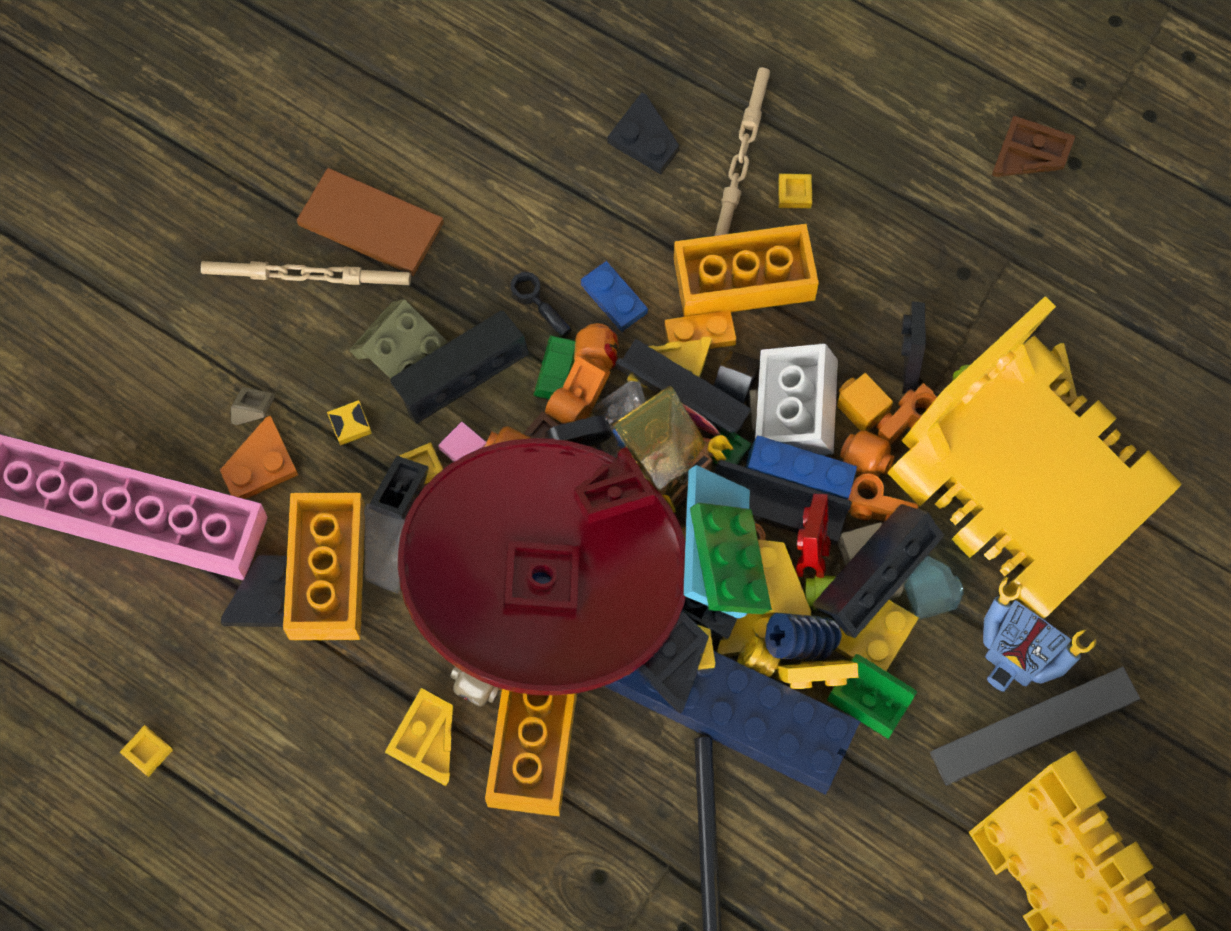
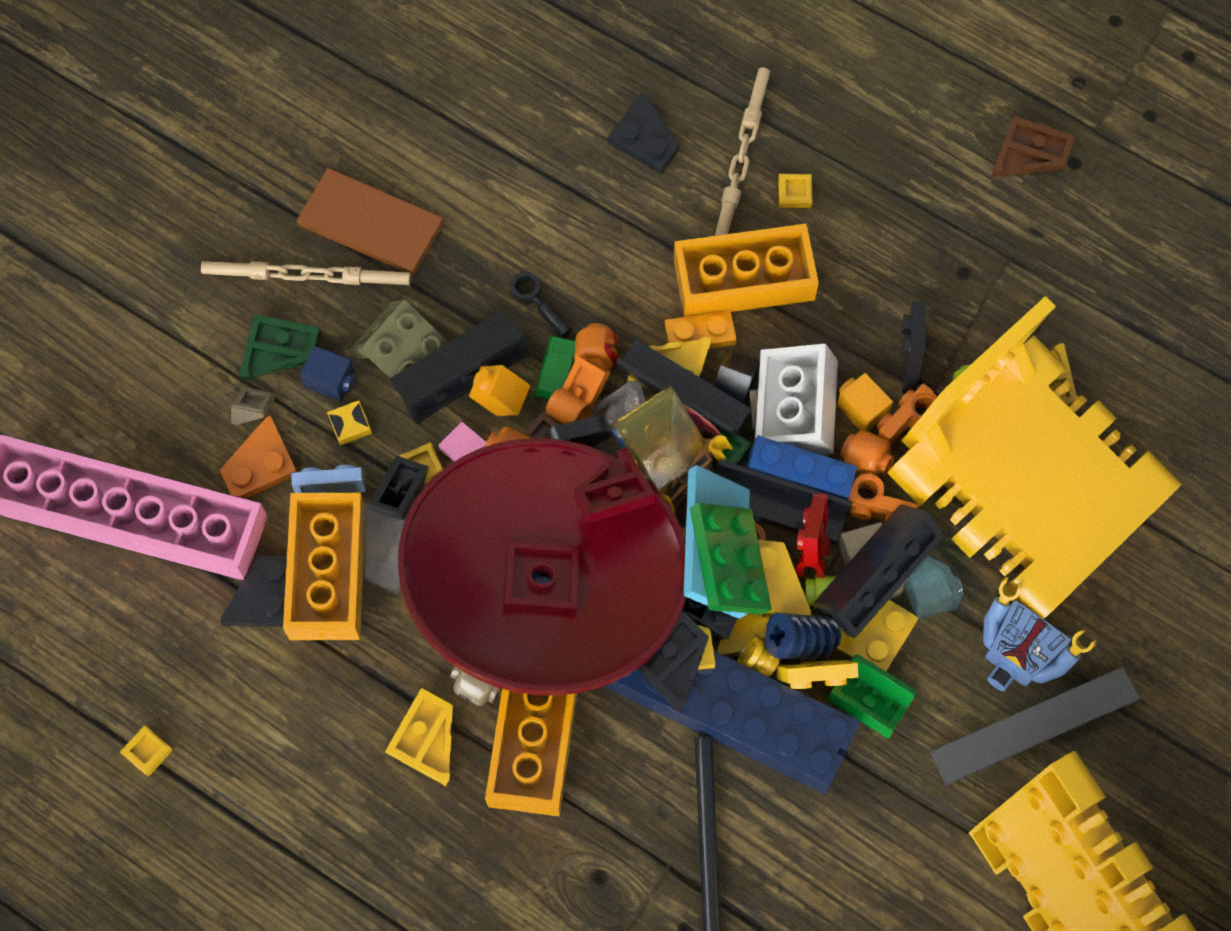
(277, 346): none -> dark green wing
(328, 374): none -> dark blue brick
(340, 480): none -> light blue plate
(499, 390): none -> light orange brick
(614, 296): blue plate -> none

